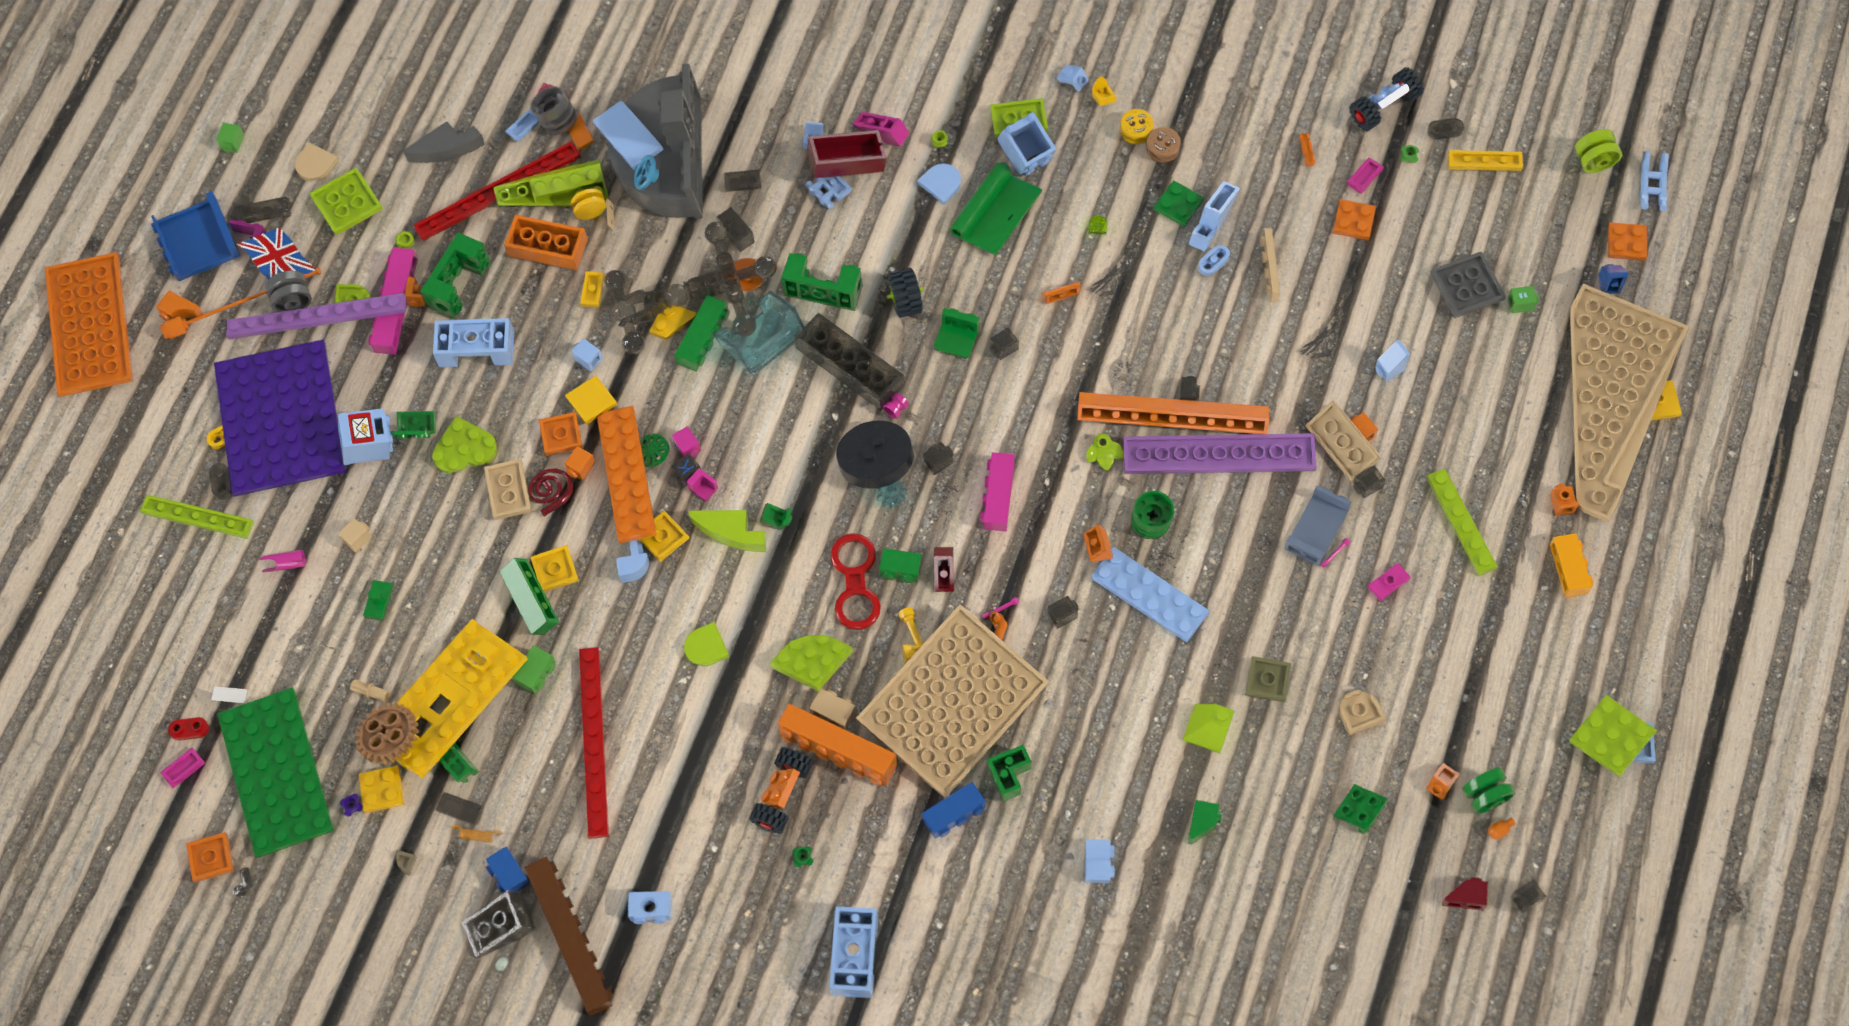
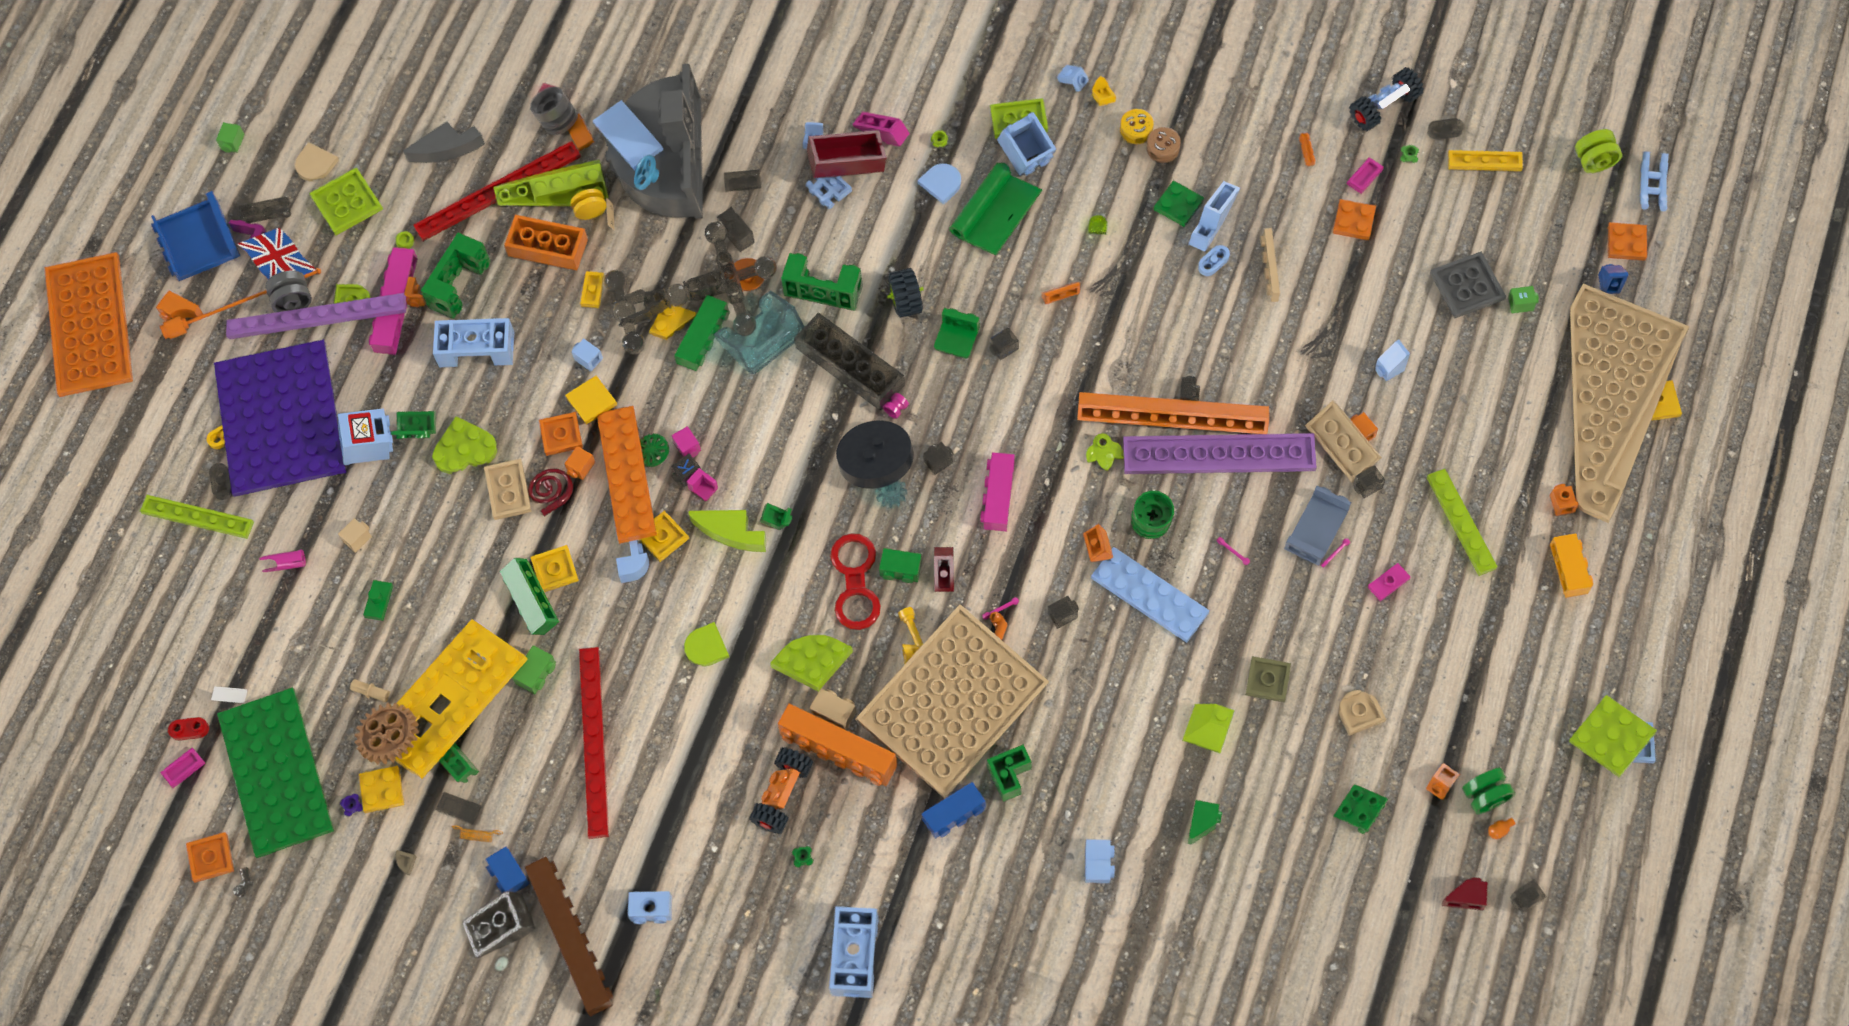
(522, 126): light blue tile -> none
(1245, 561): none -> dark pink hinge

